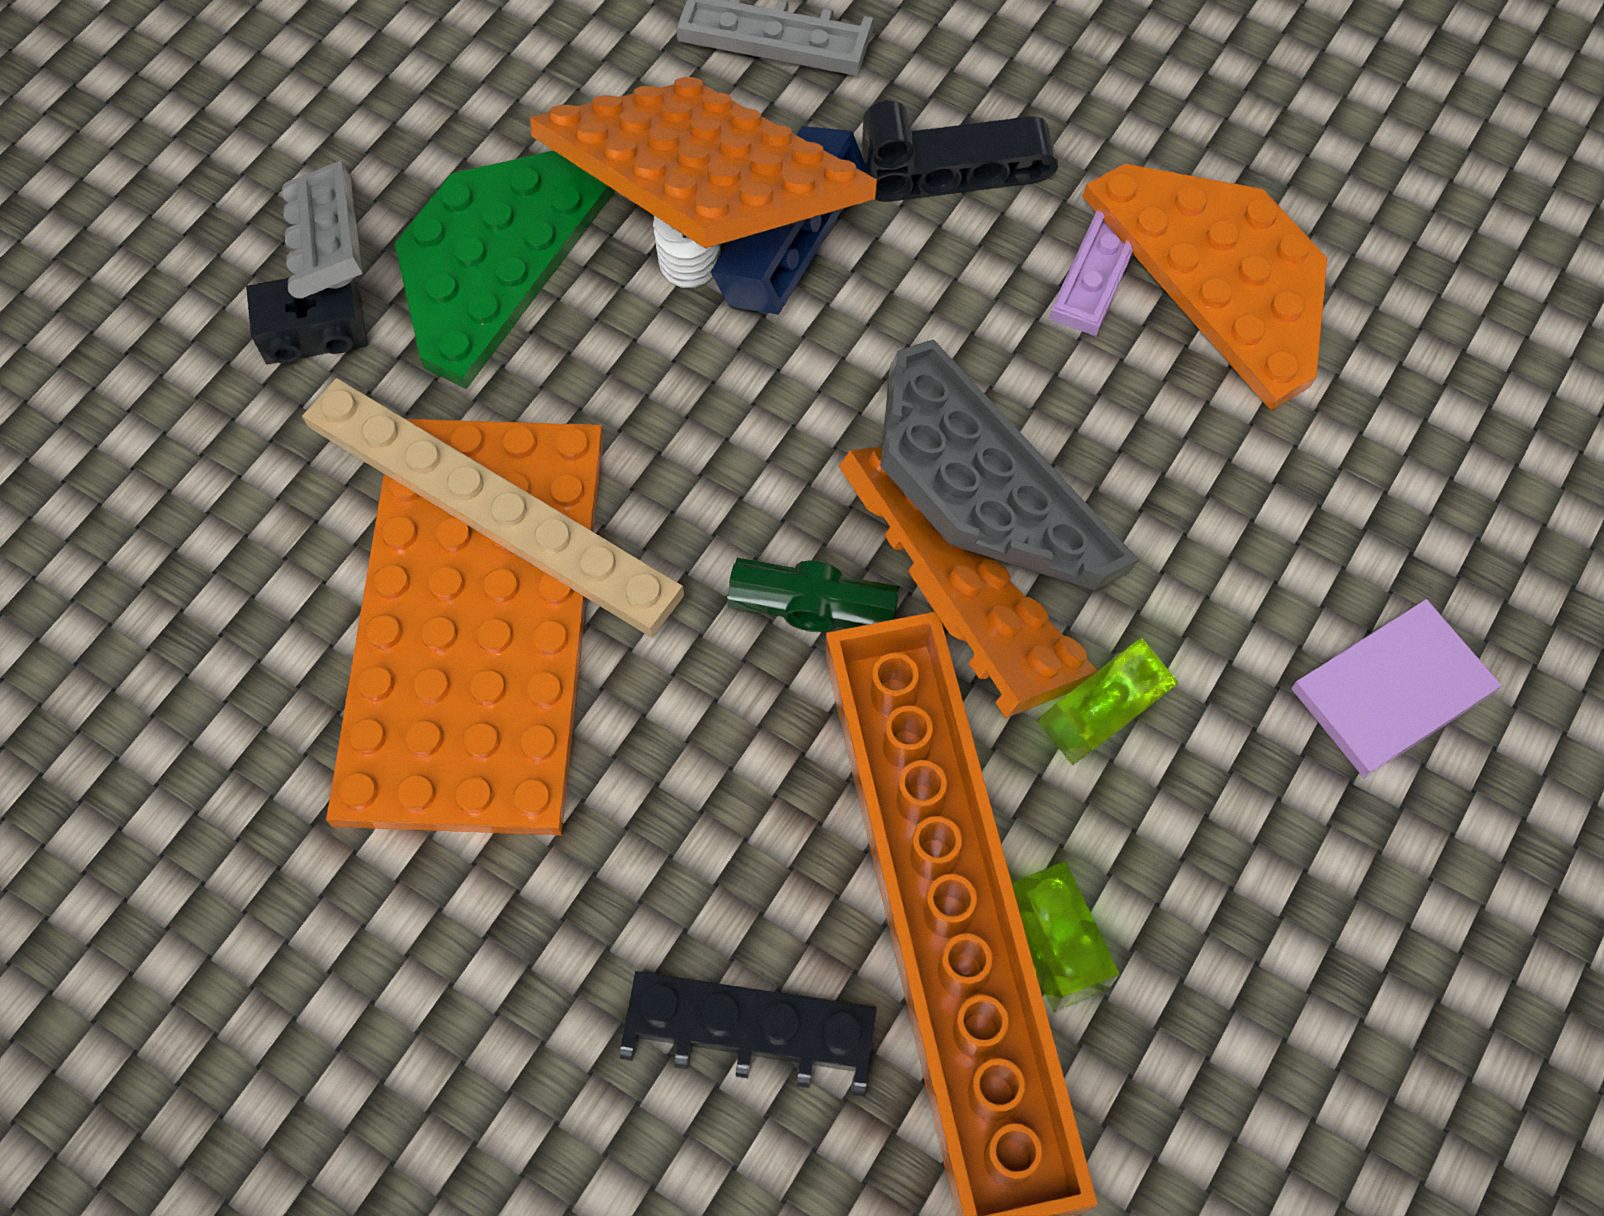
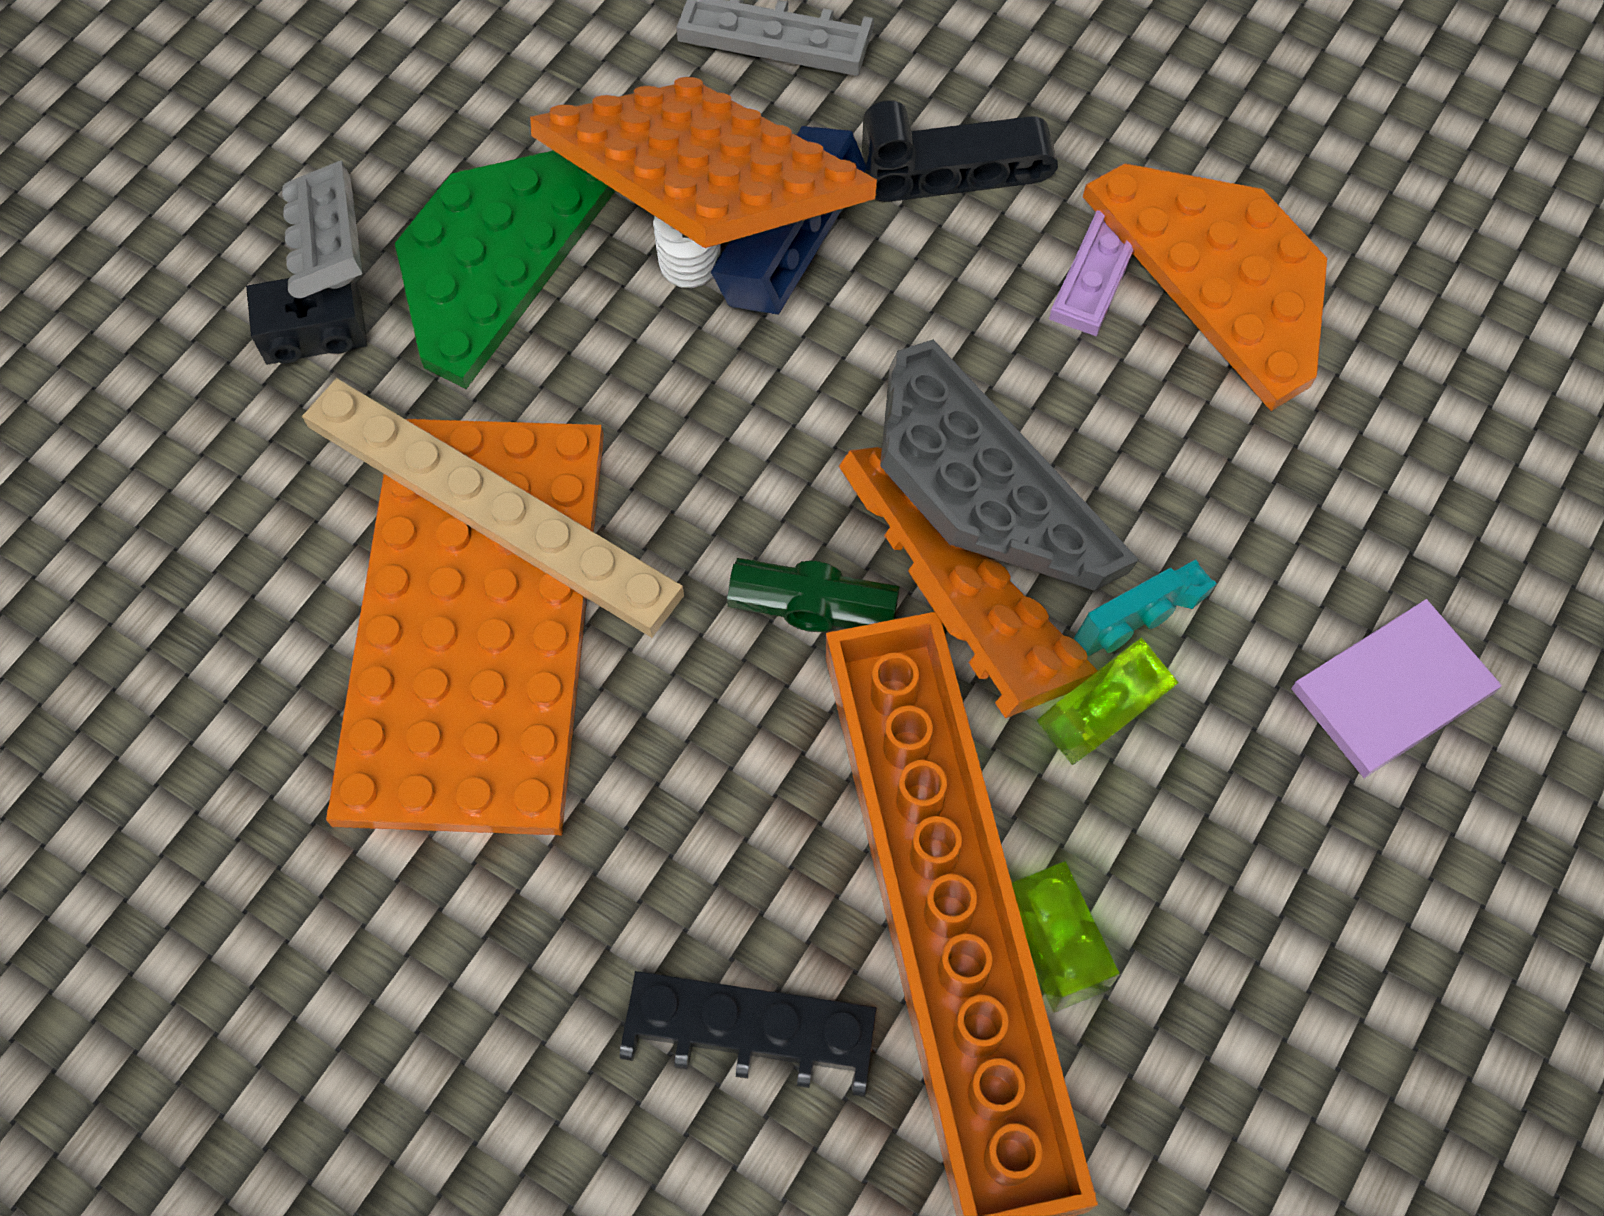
(1146, 605): none -> teal hinge

